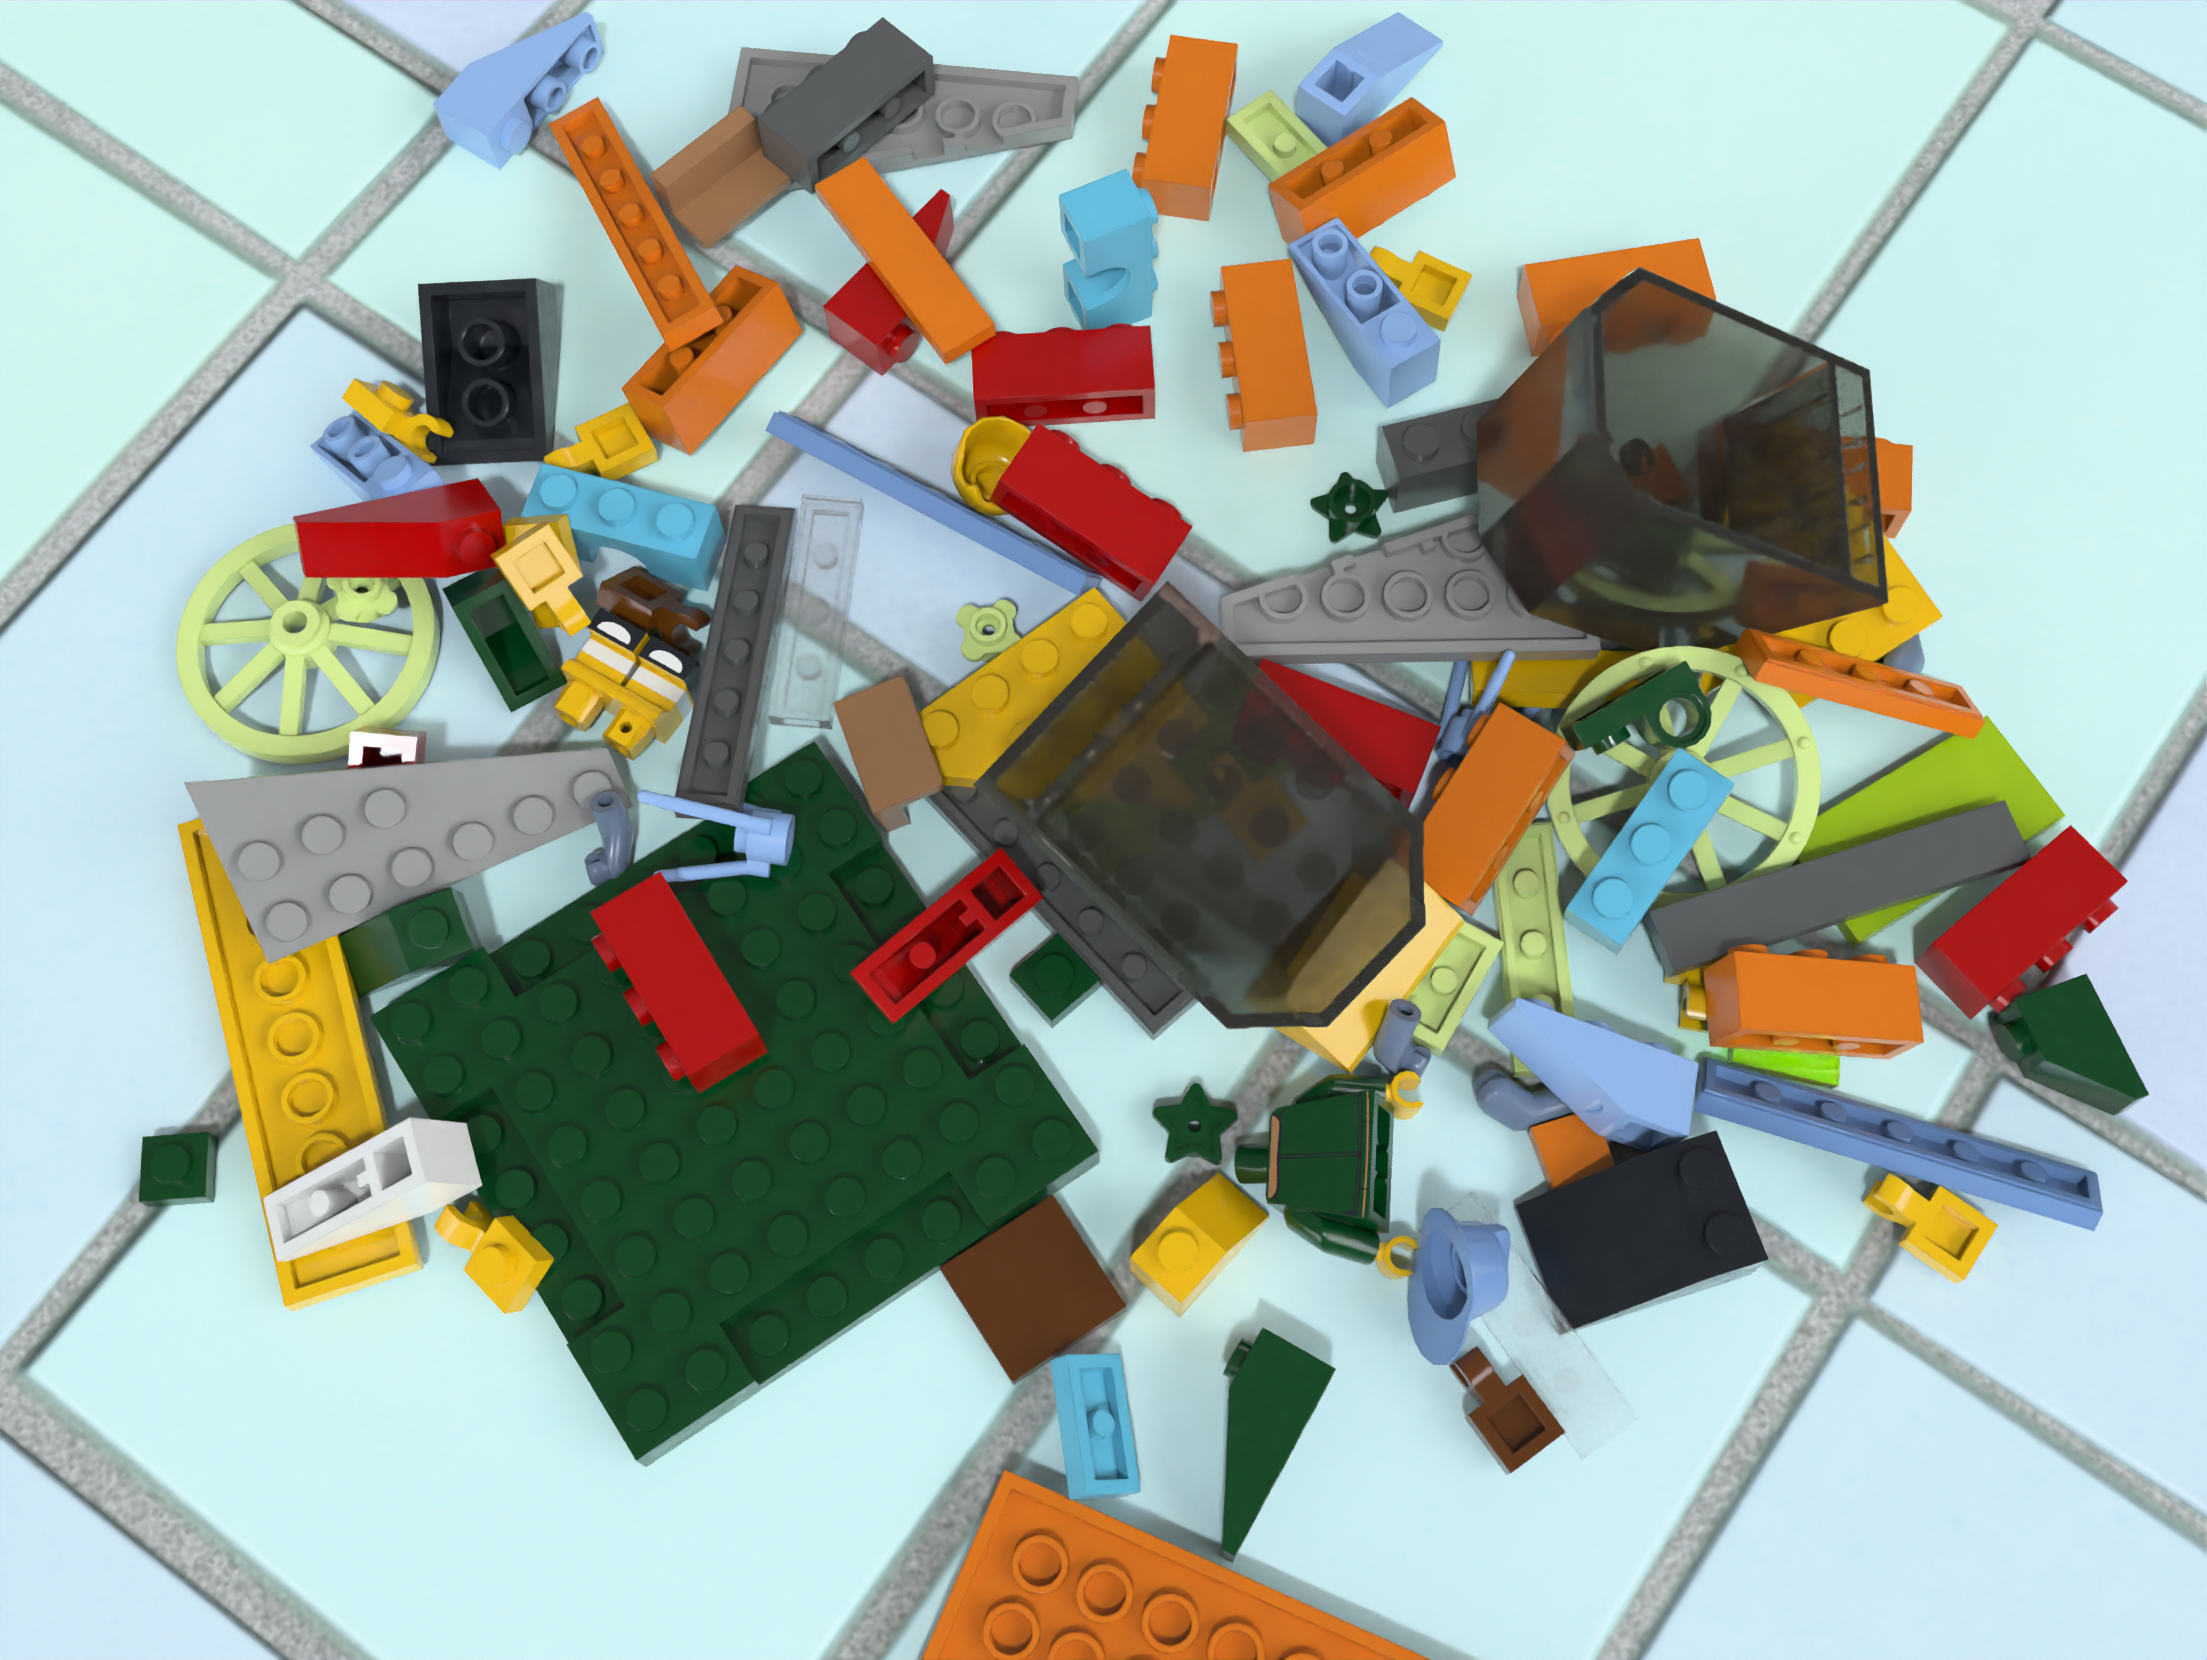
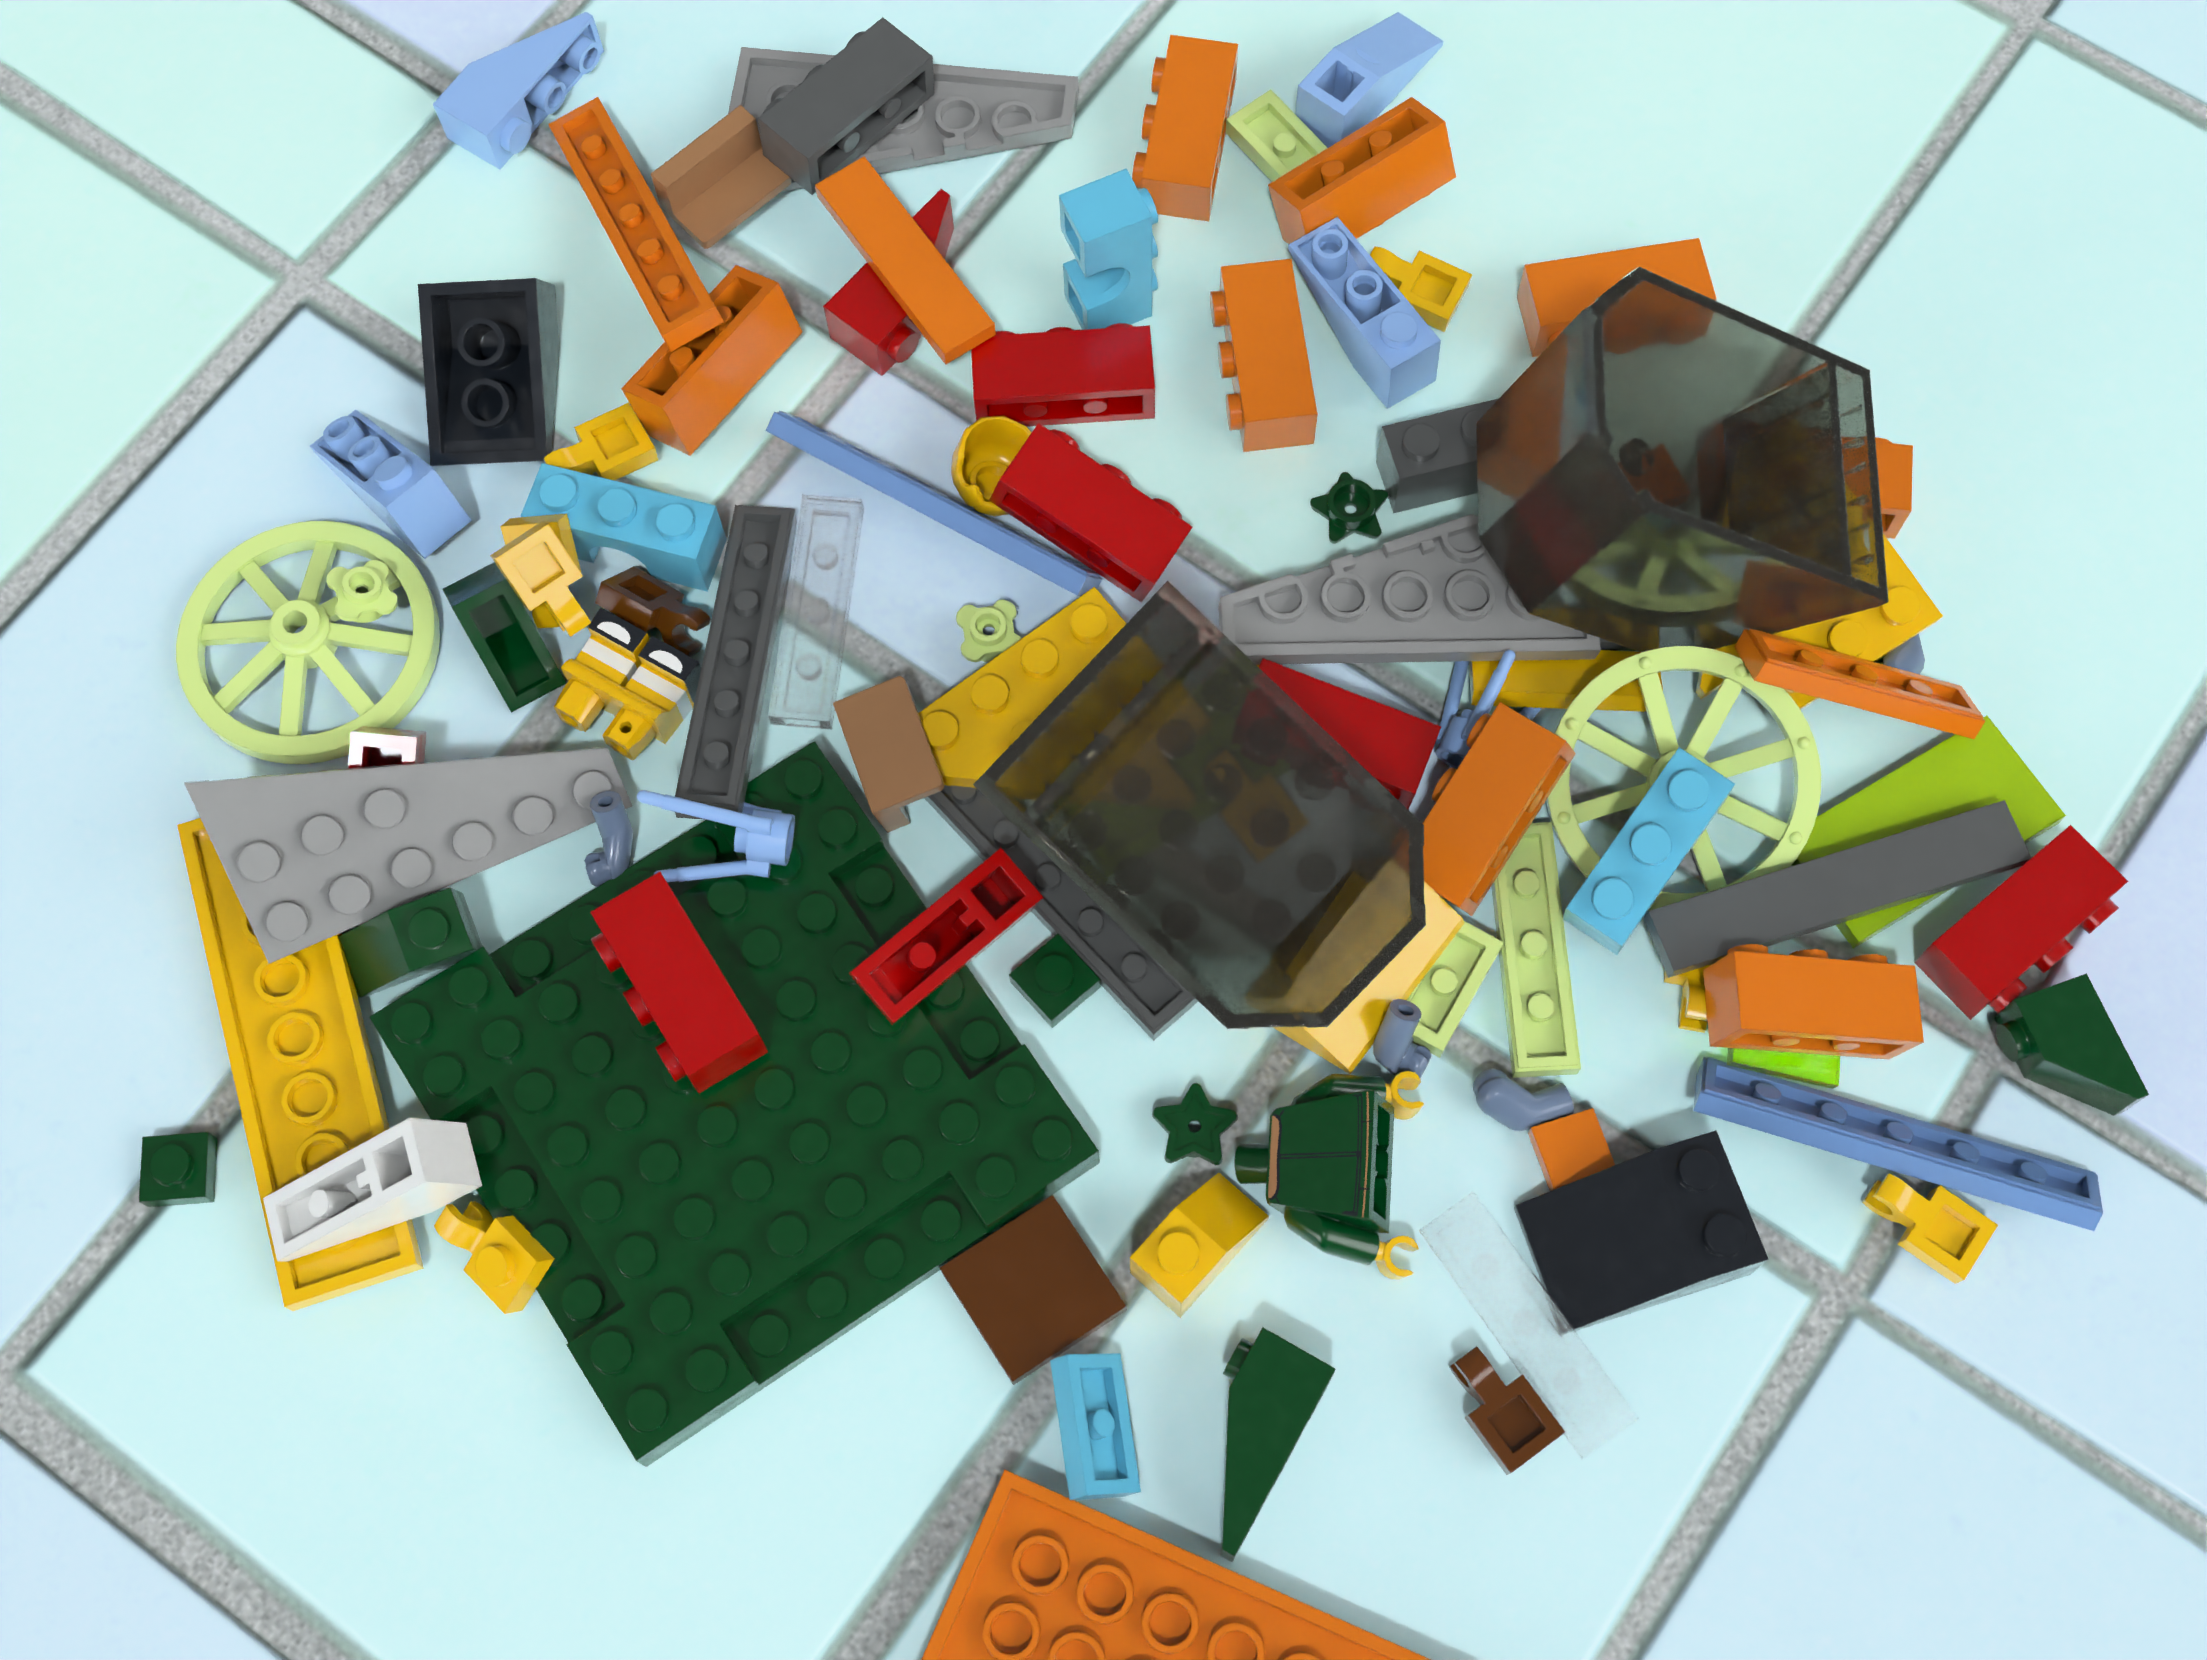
(391, 413): yellow plate -> none
(404, 535): red slope -> none
(1454, 1281): medium blue piece -> none
(1610, 1081): light blue slope -> none
(1642, 705): dark green plate -> none

